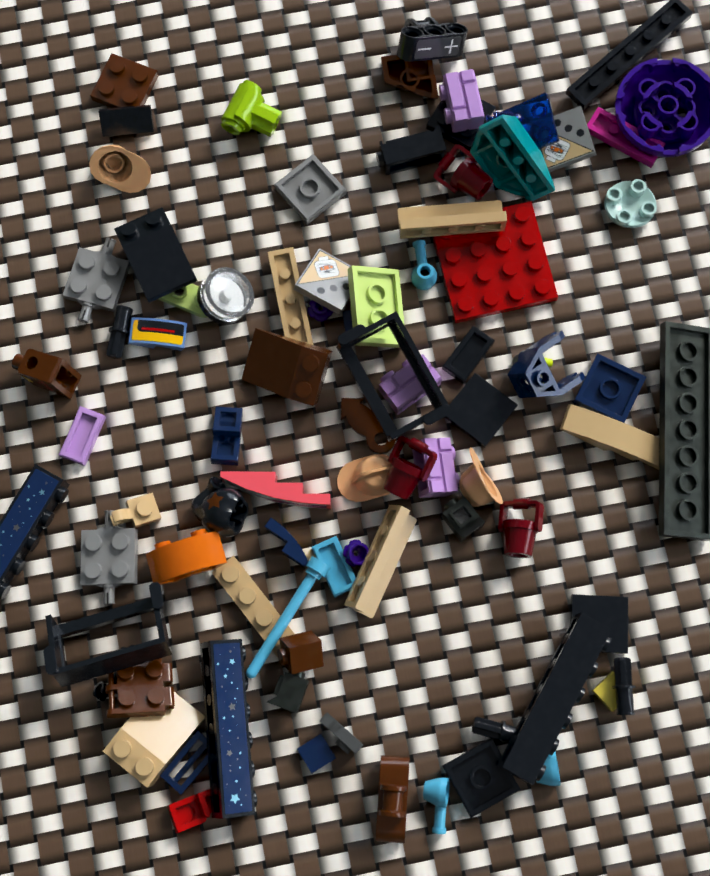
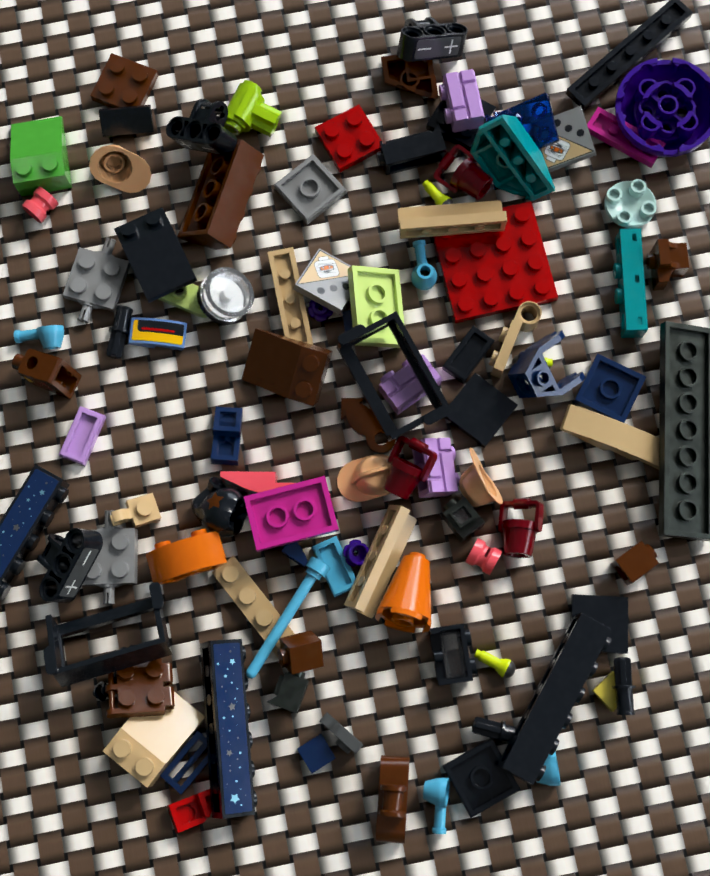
(39, 156): none -> bright green slope
(40, 204): none -> coral wheel
(49, 336): none -> medium azure bar
(68, 563): none -> black beam
(203, 129): none -> black beam
(221, 197): none -> reddish brown slope
(291, 513): none -> dark pink plate
(348, 138): none -> red plate
(408, 596): none -> orange cone
(436, 195): none -> neon yellow piece
(451, 654): none -> black window
(483, 556): none -> coral wheel
(504, 667): none -> neon yellow piece
(509, 335): none -> tan plate
(631, 283): none -> teal piece
(635, 562): none -> reddish brown brick
(666, 262): none -> reddish brown brick

